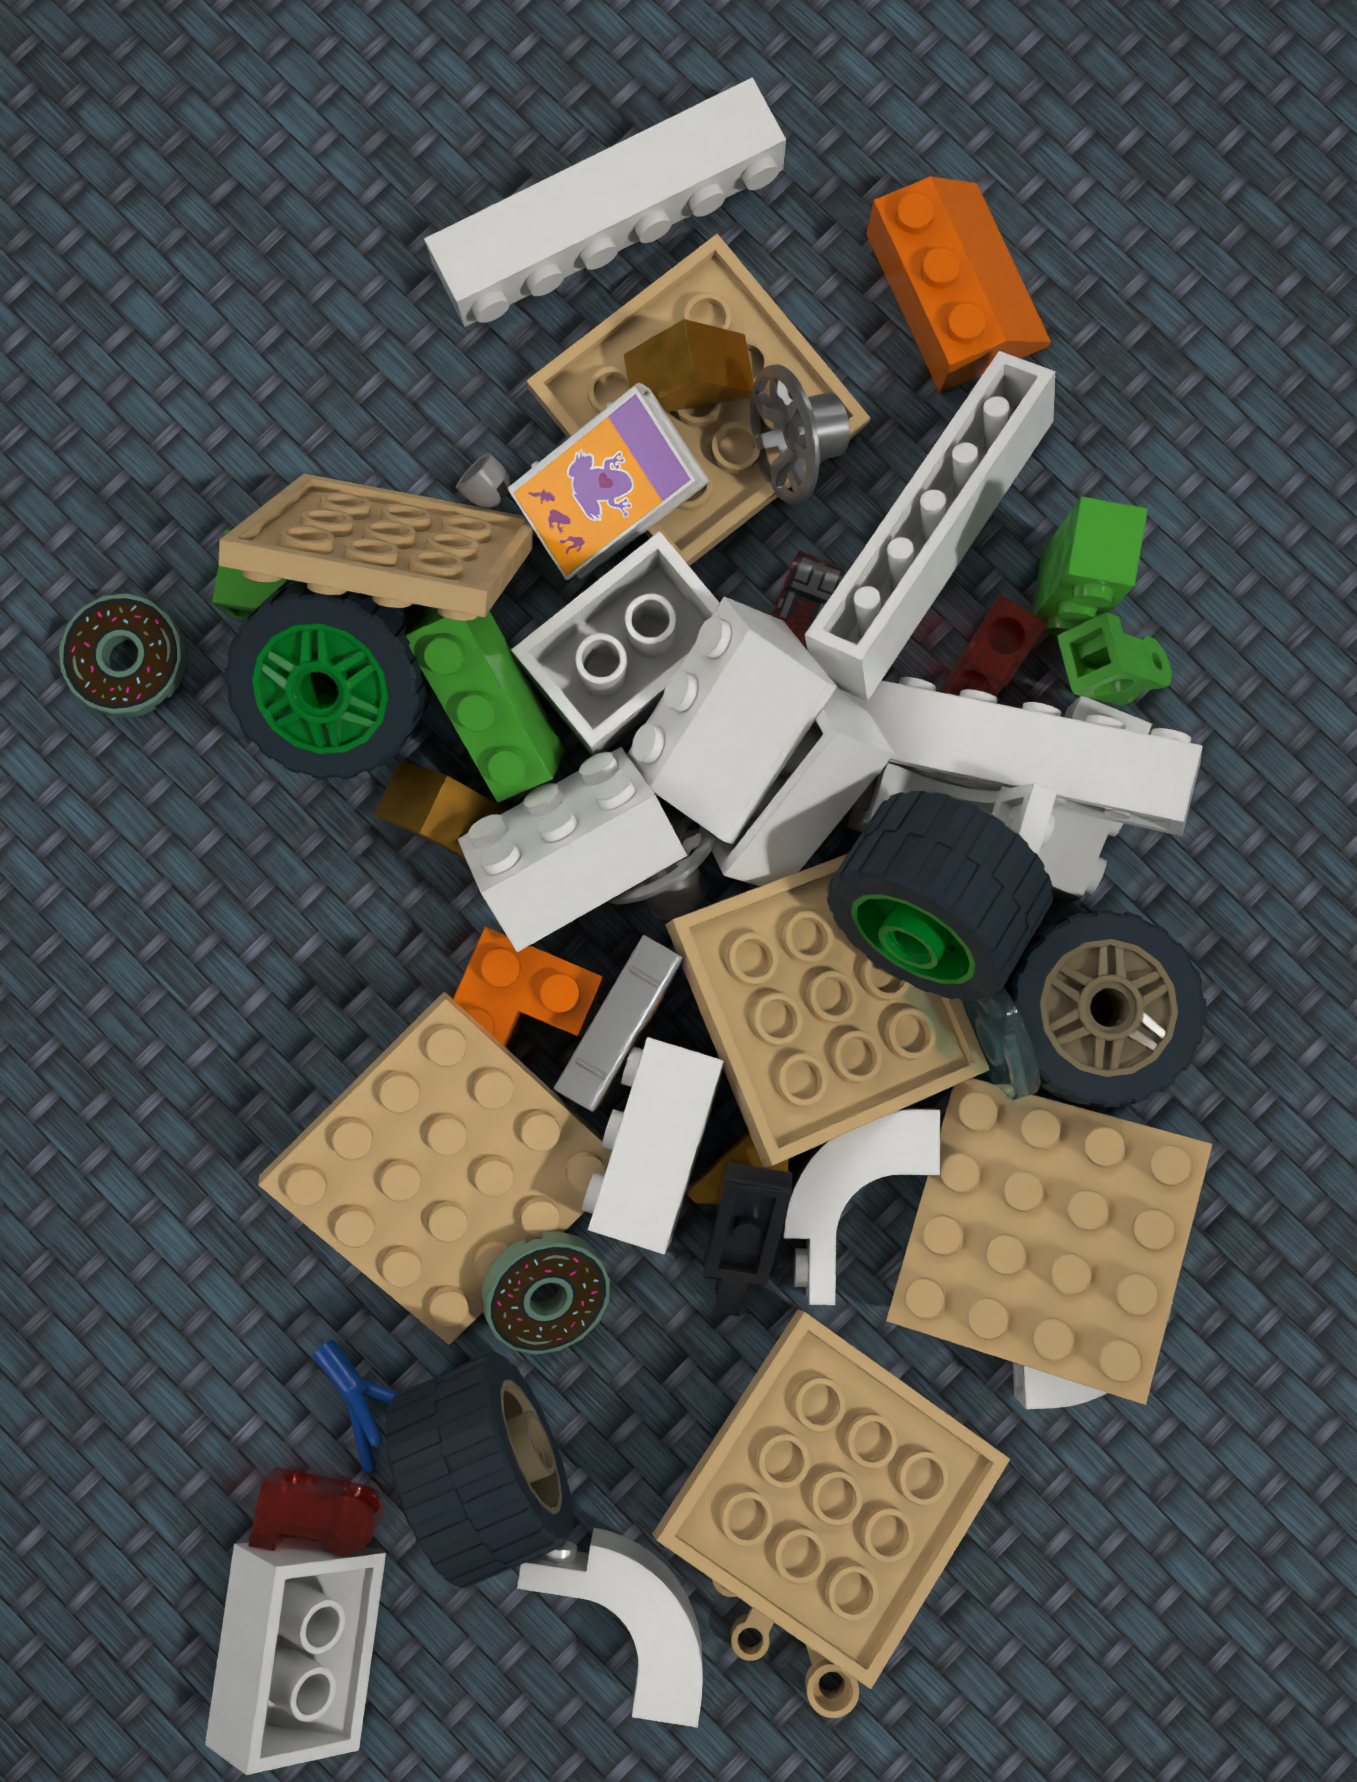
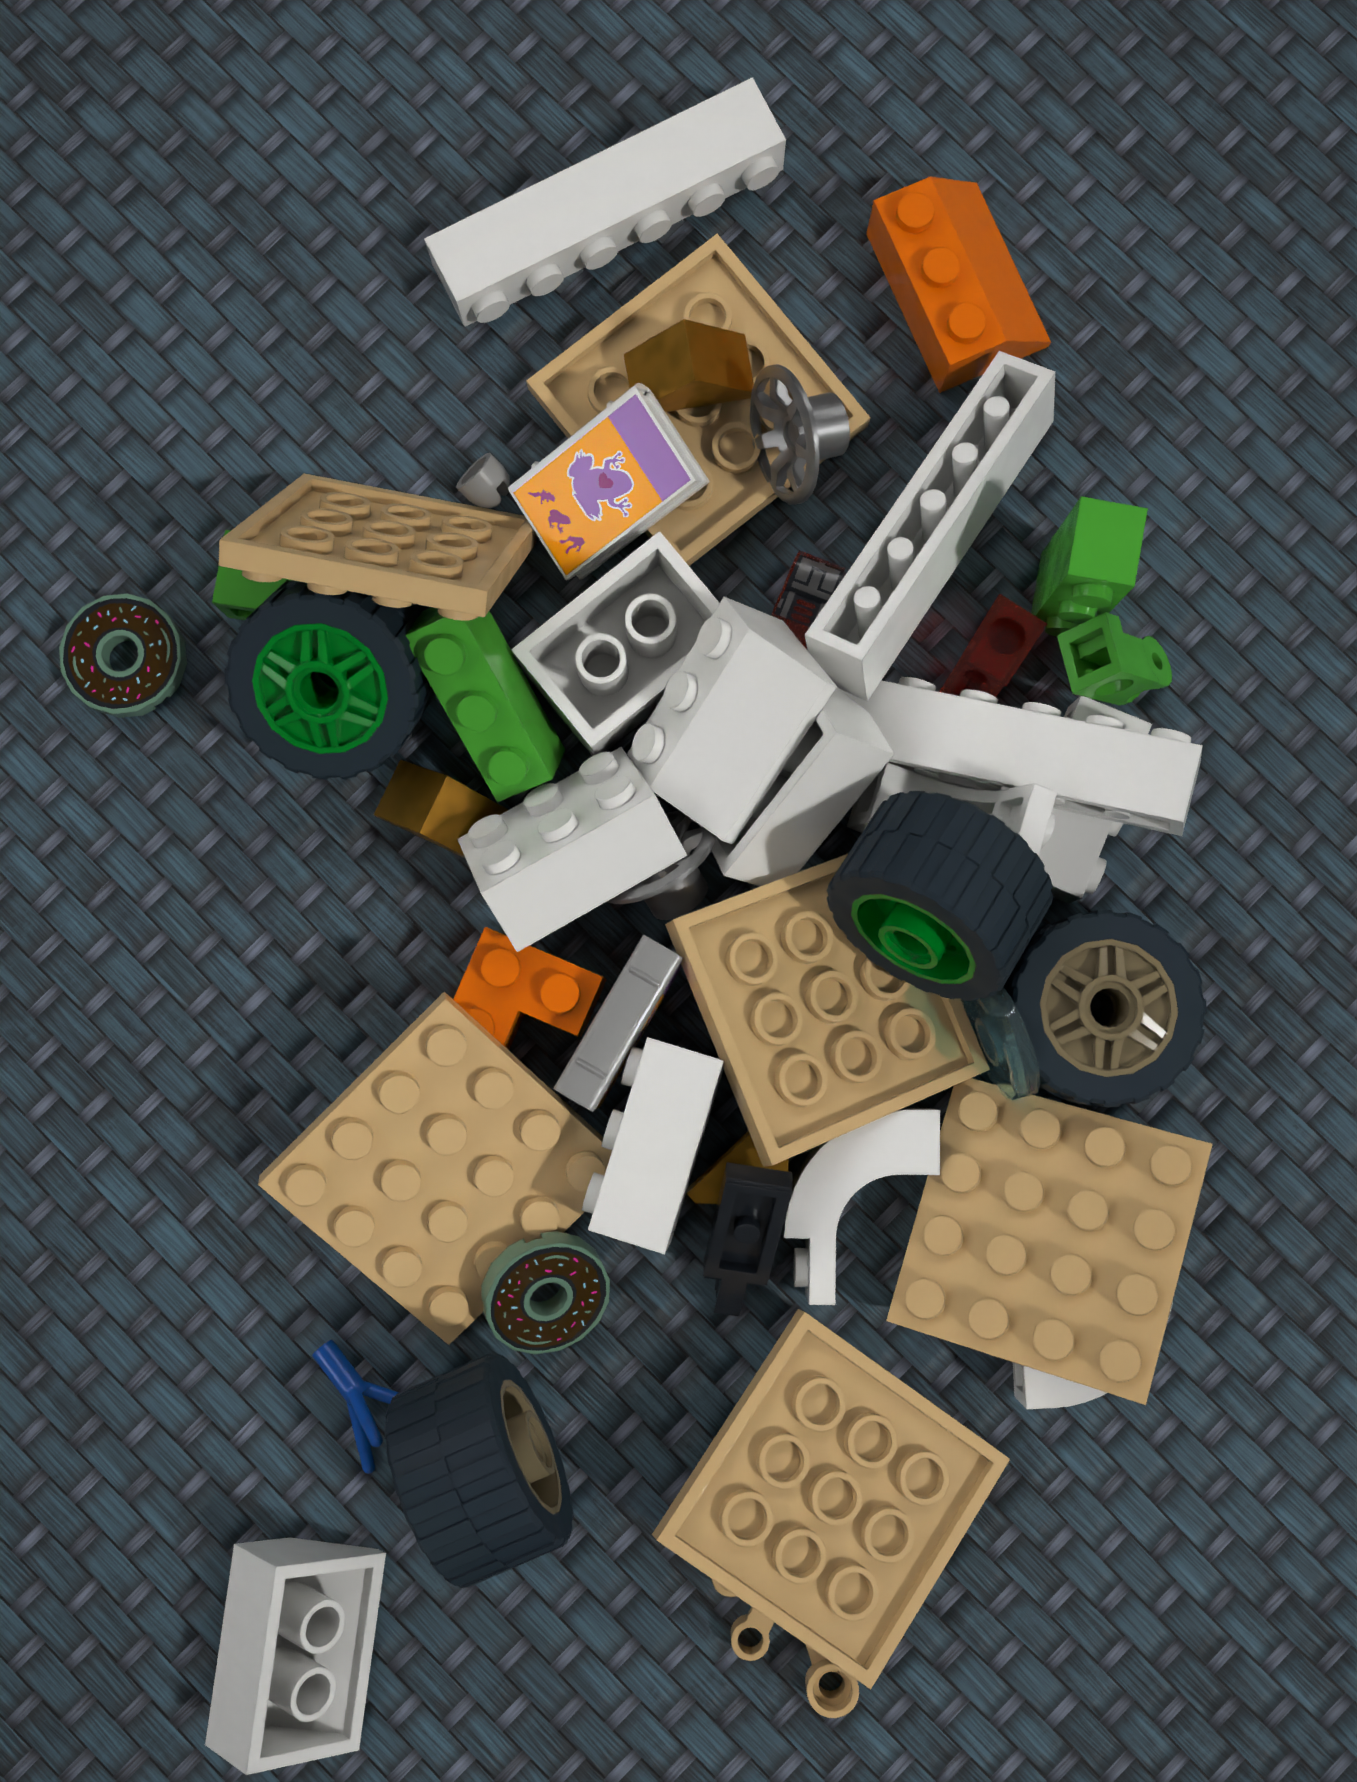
(315, 1508): clear red leg -> none
(650, 1605): white arch -> none

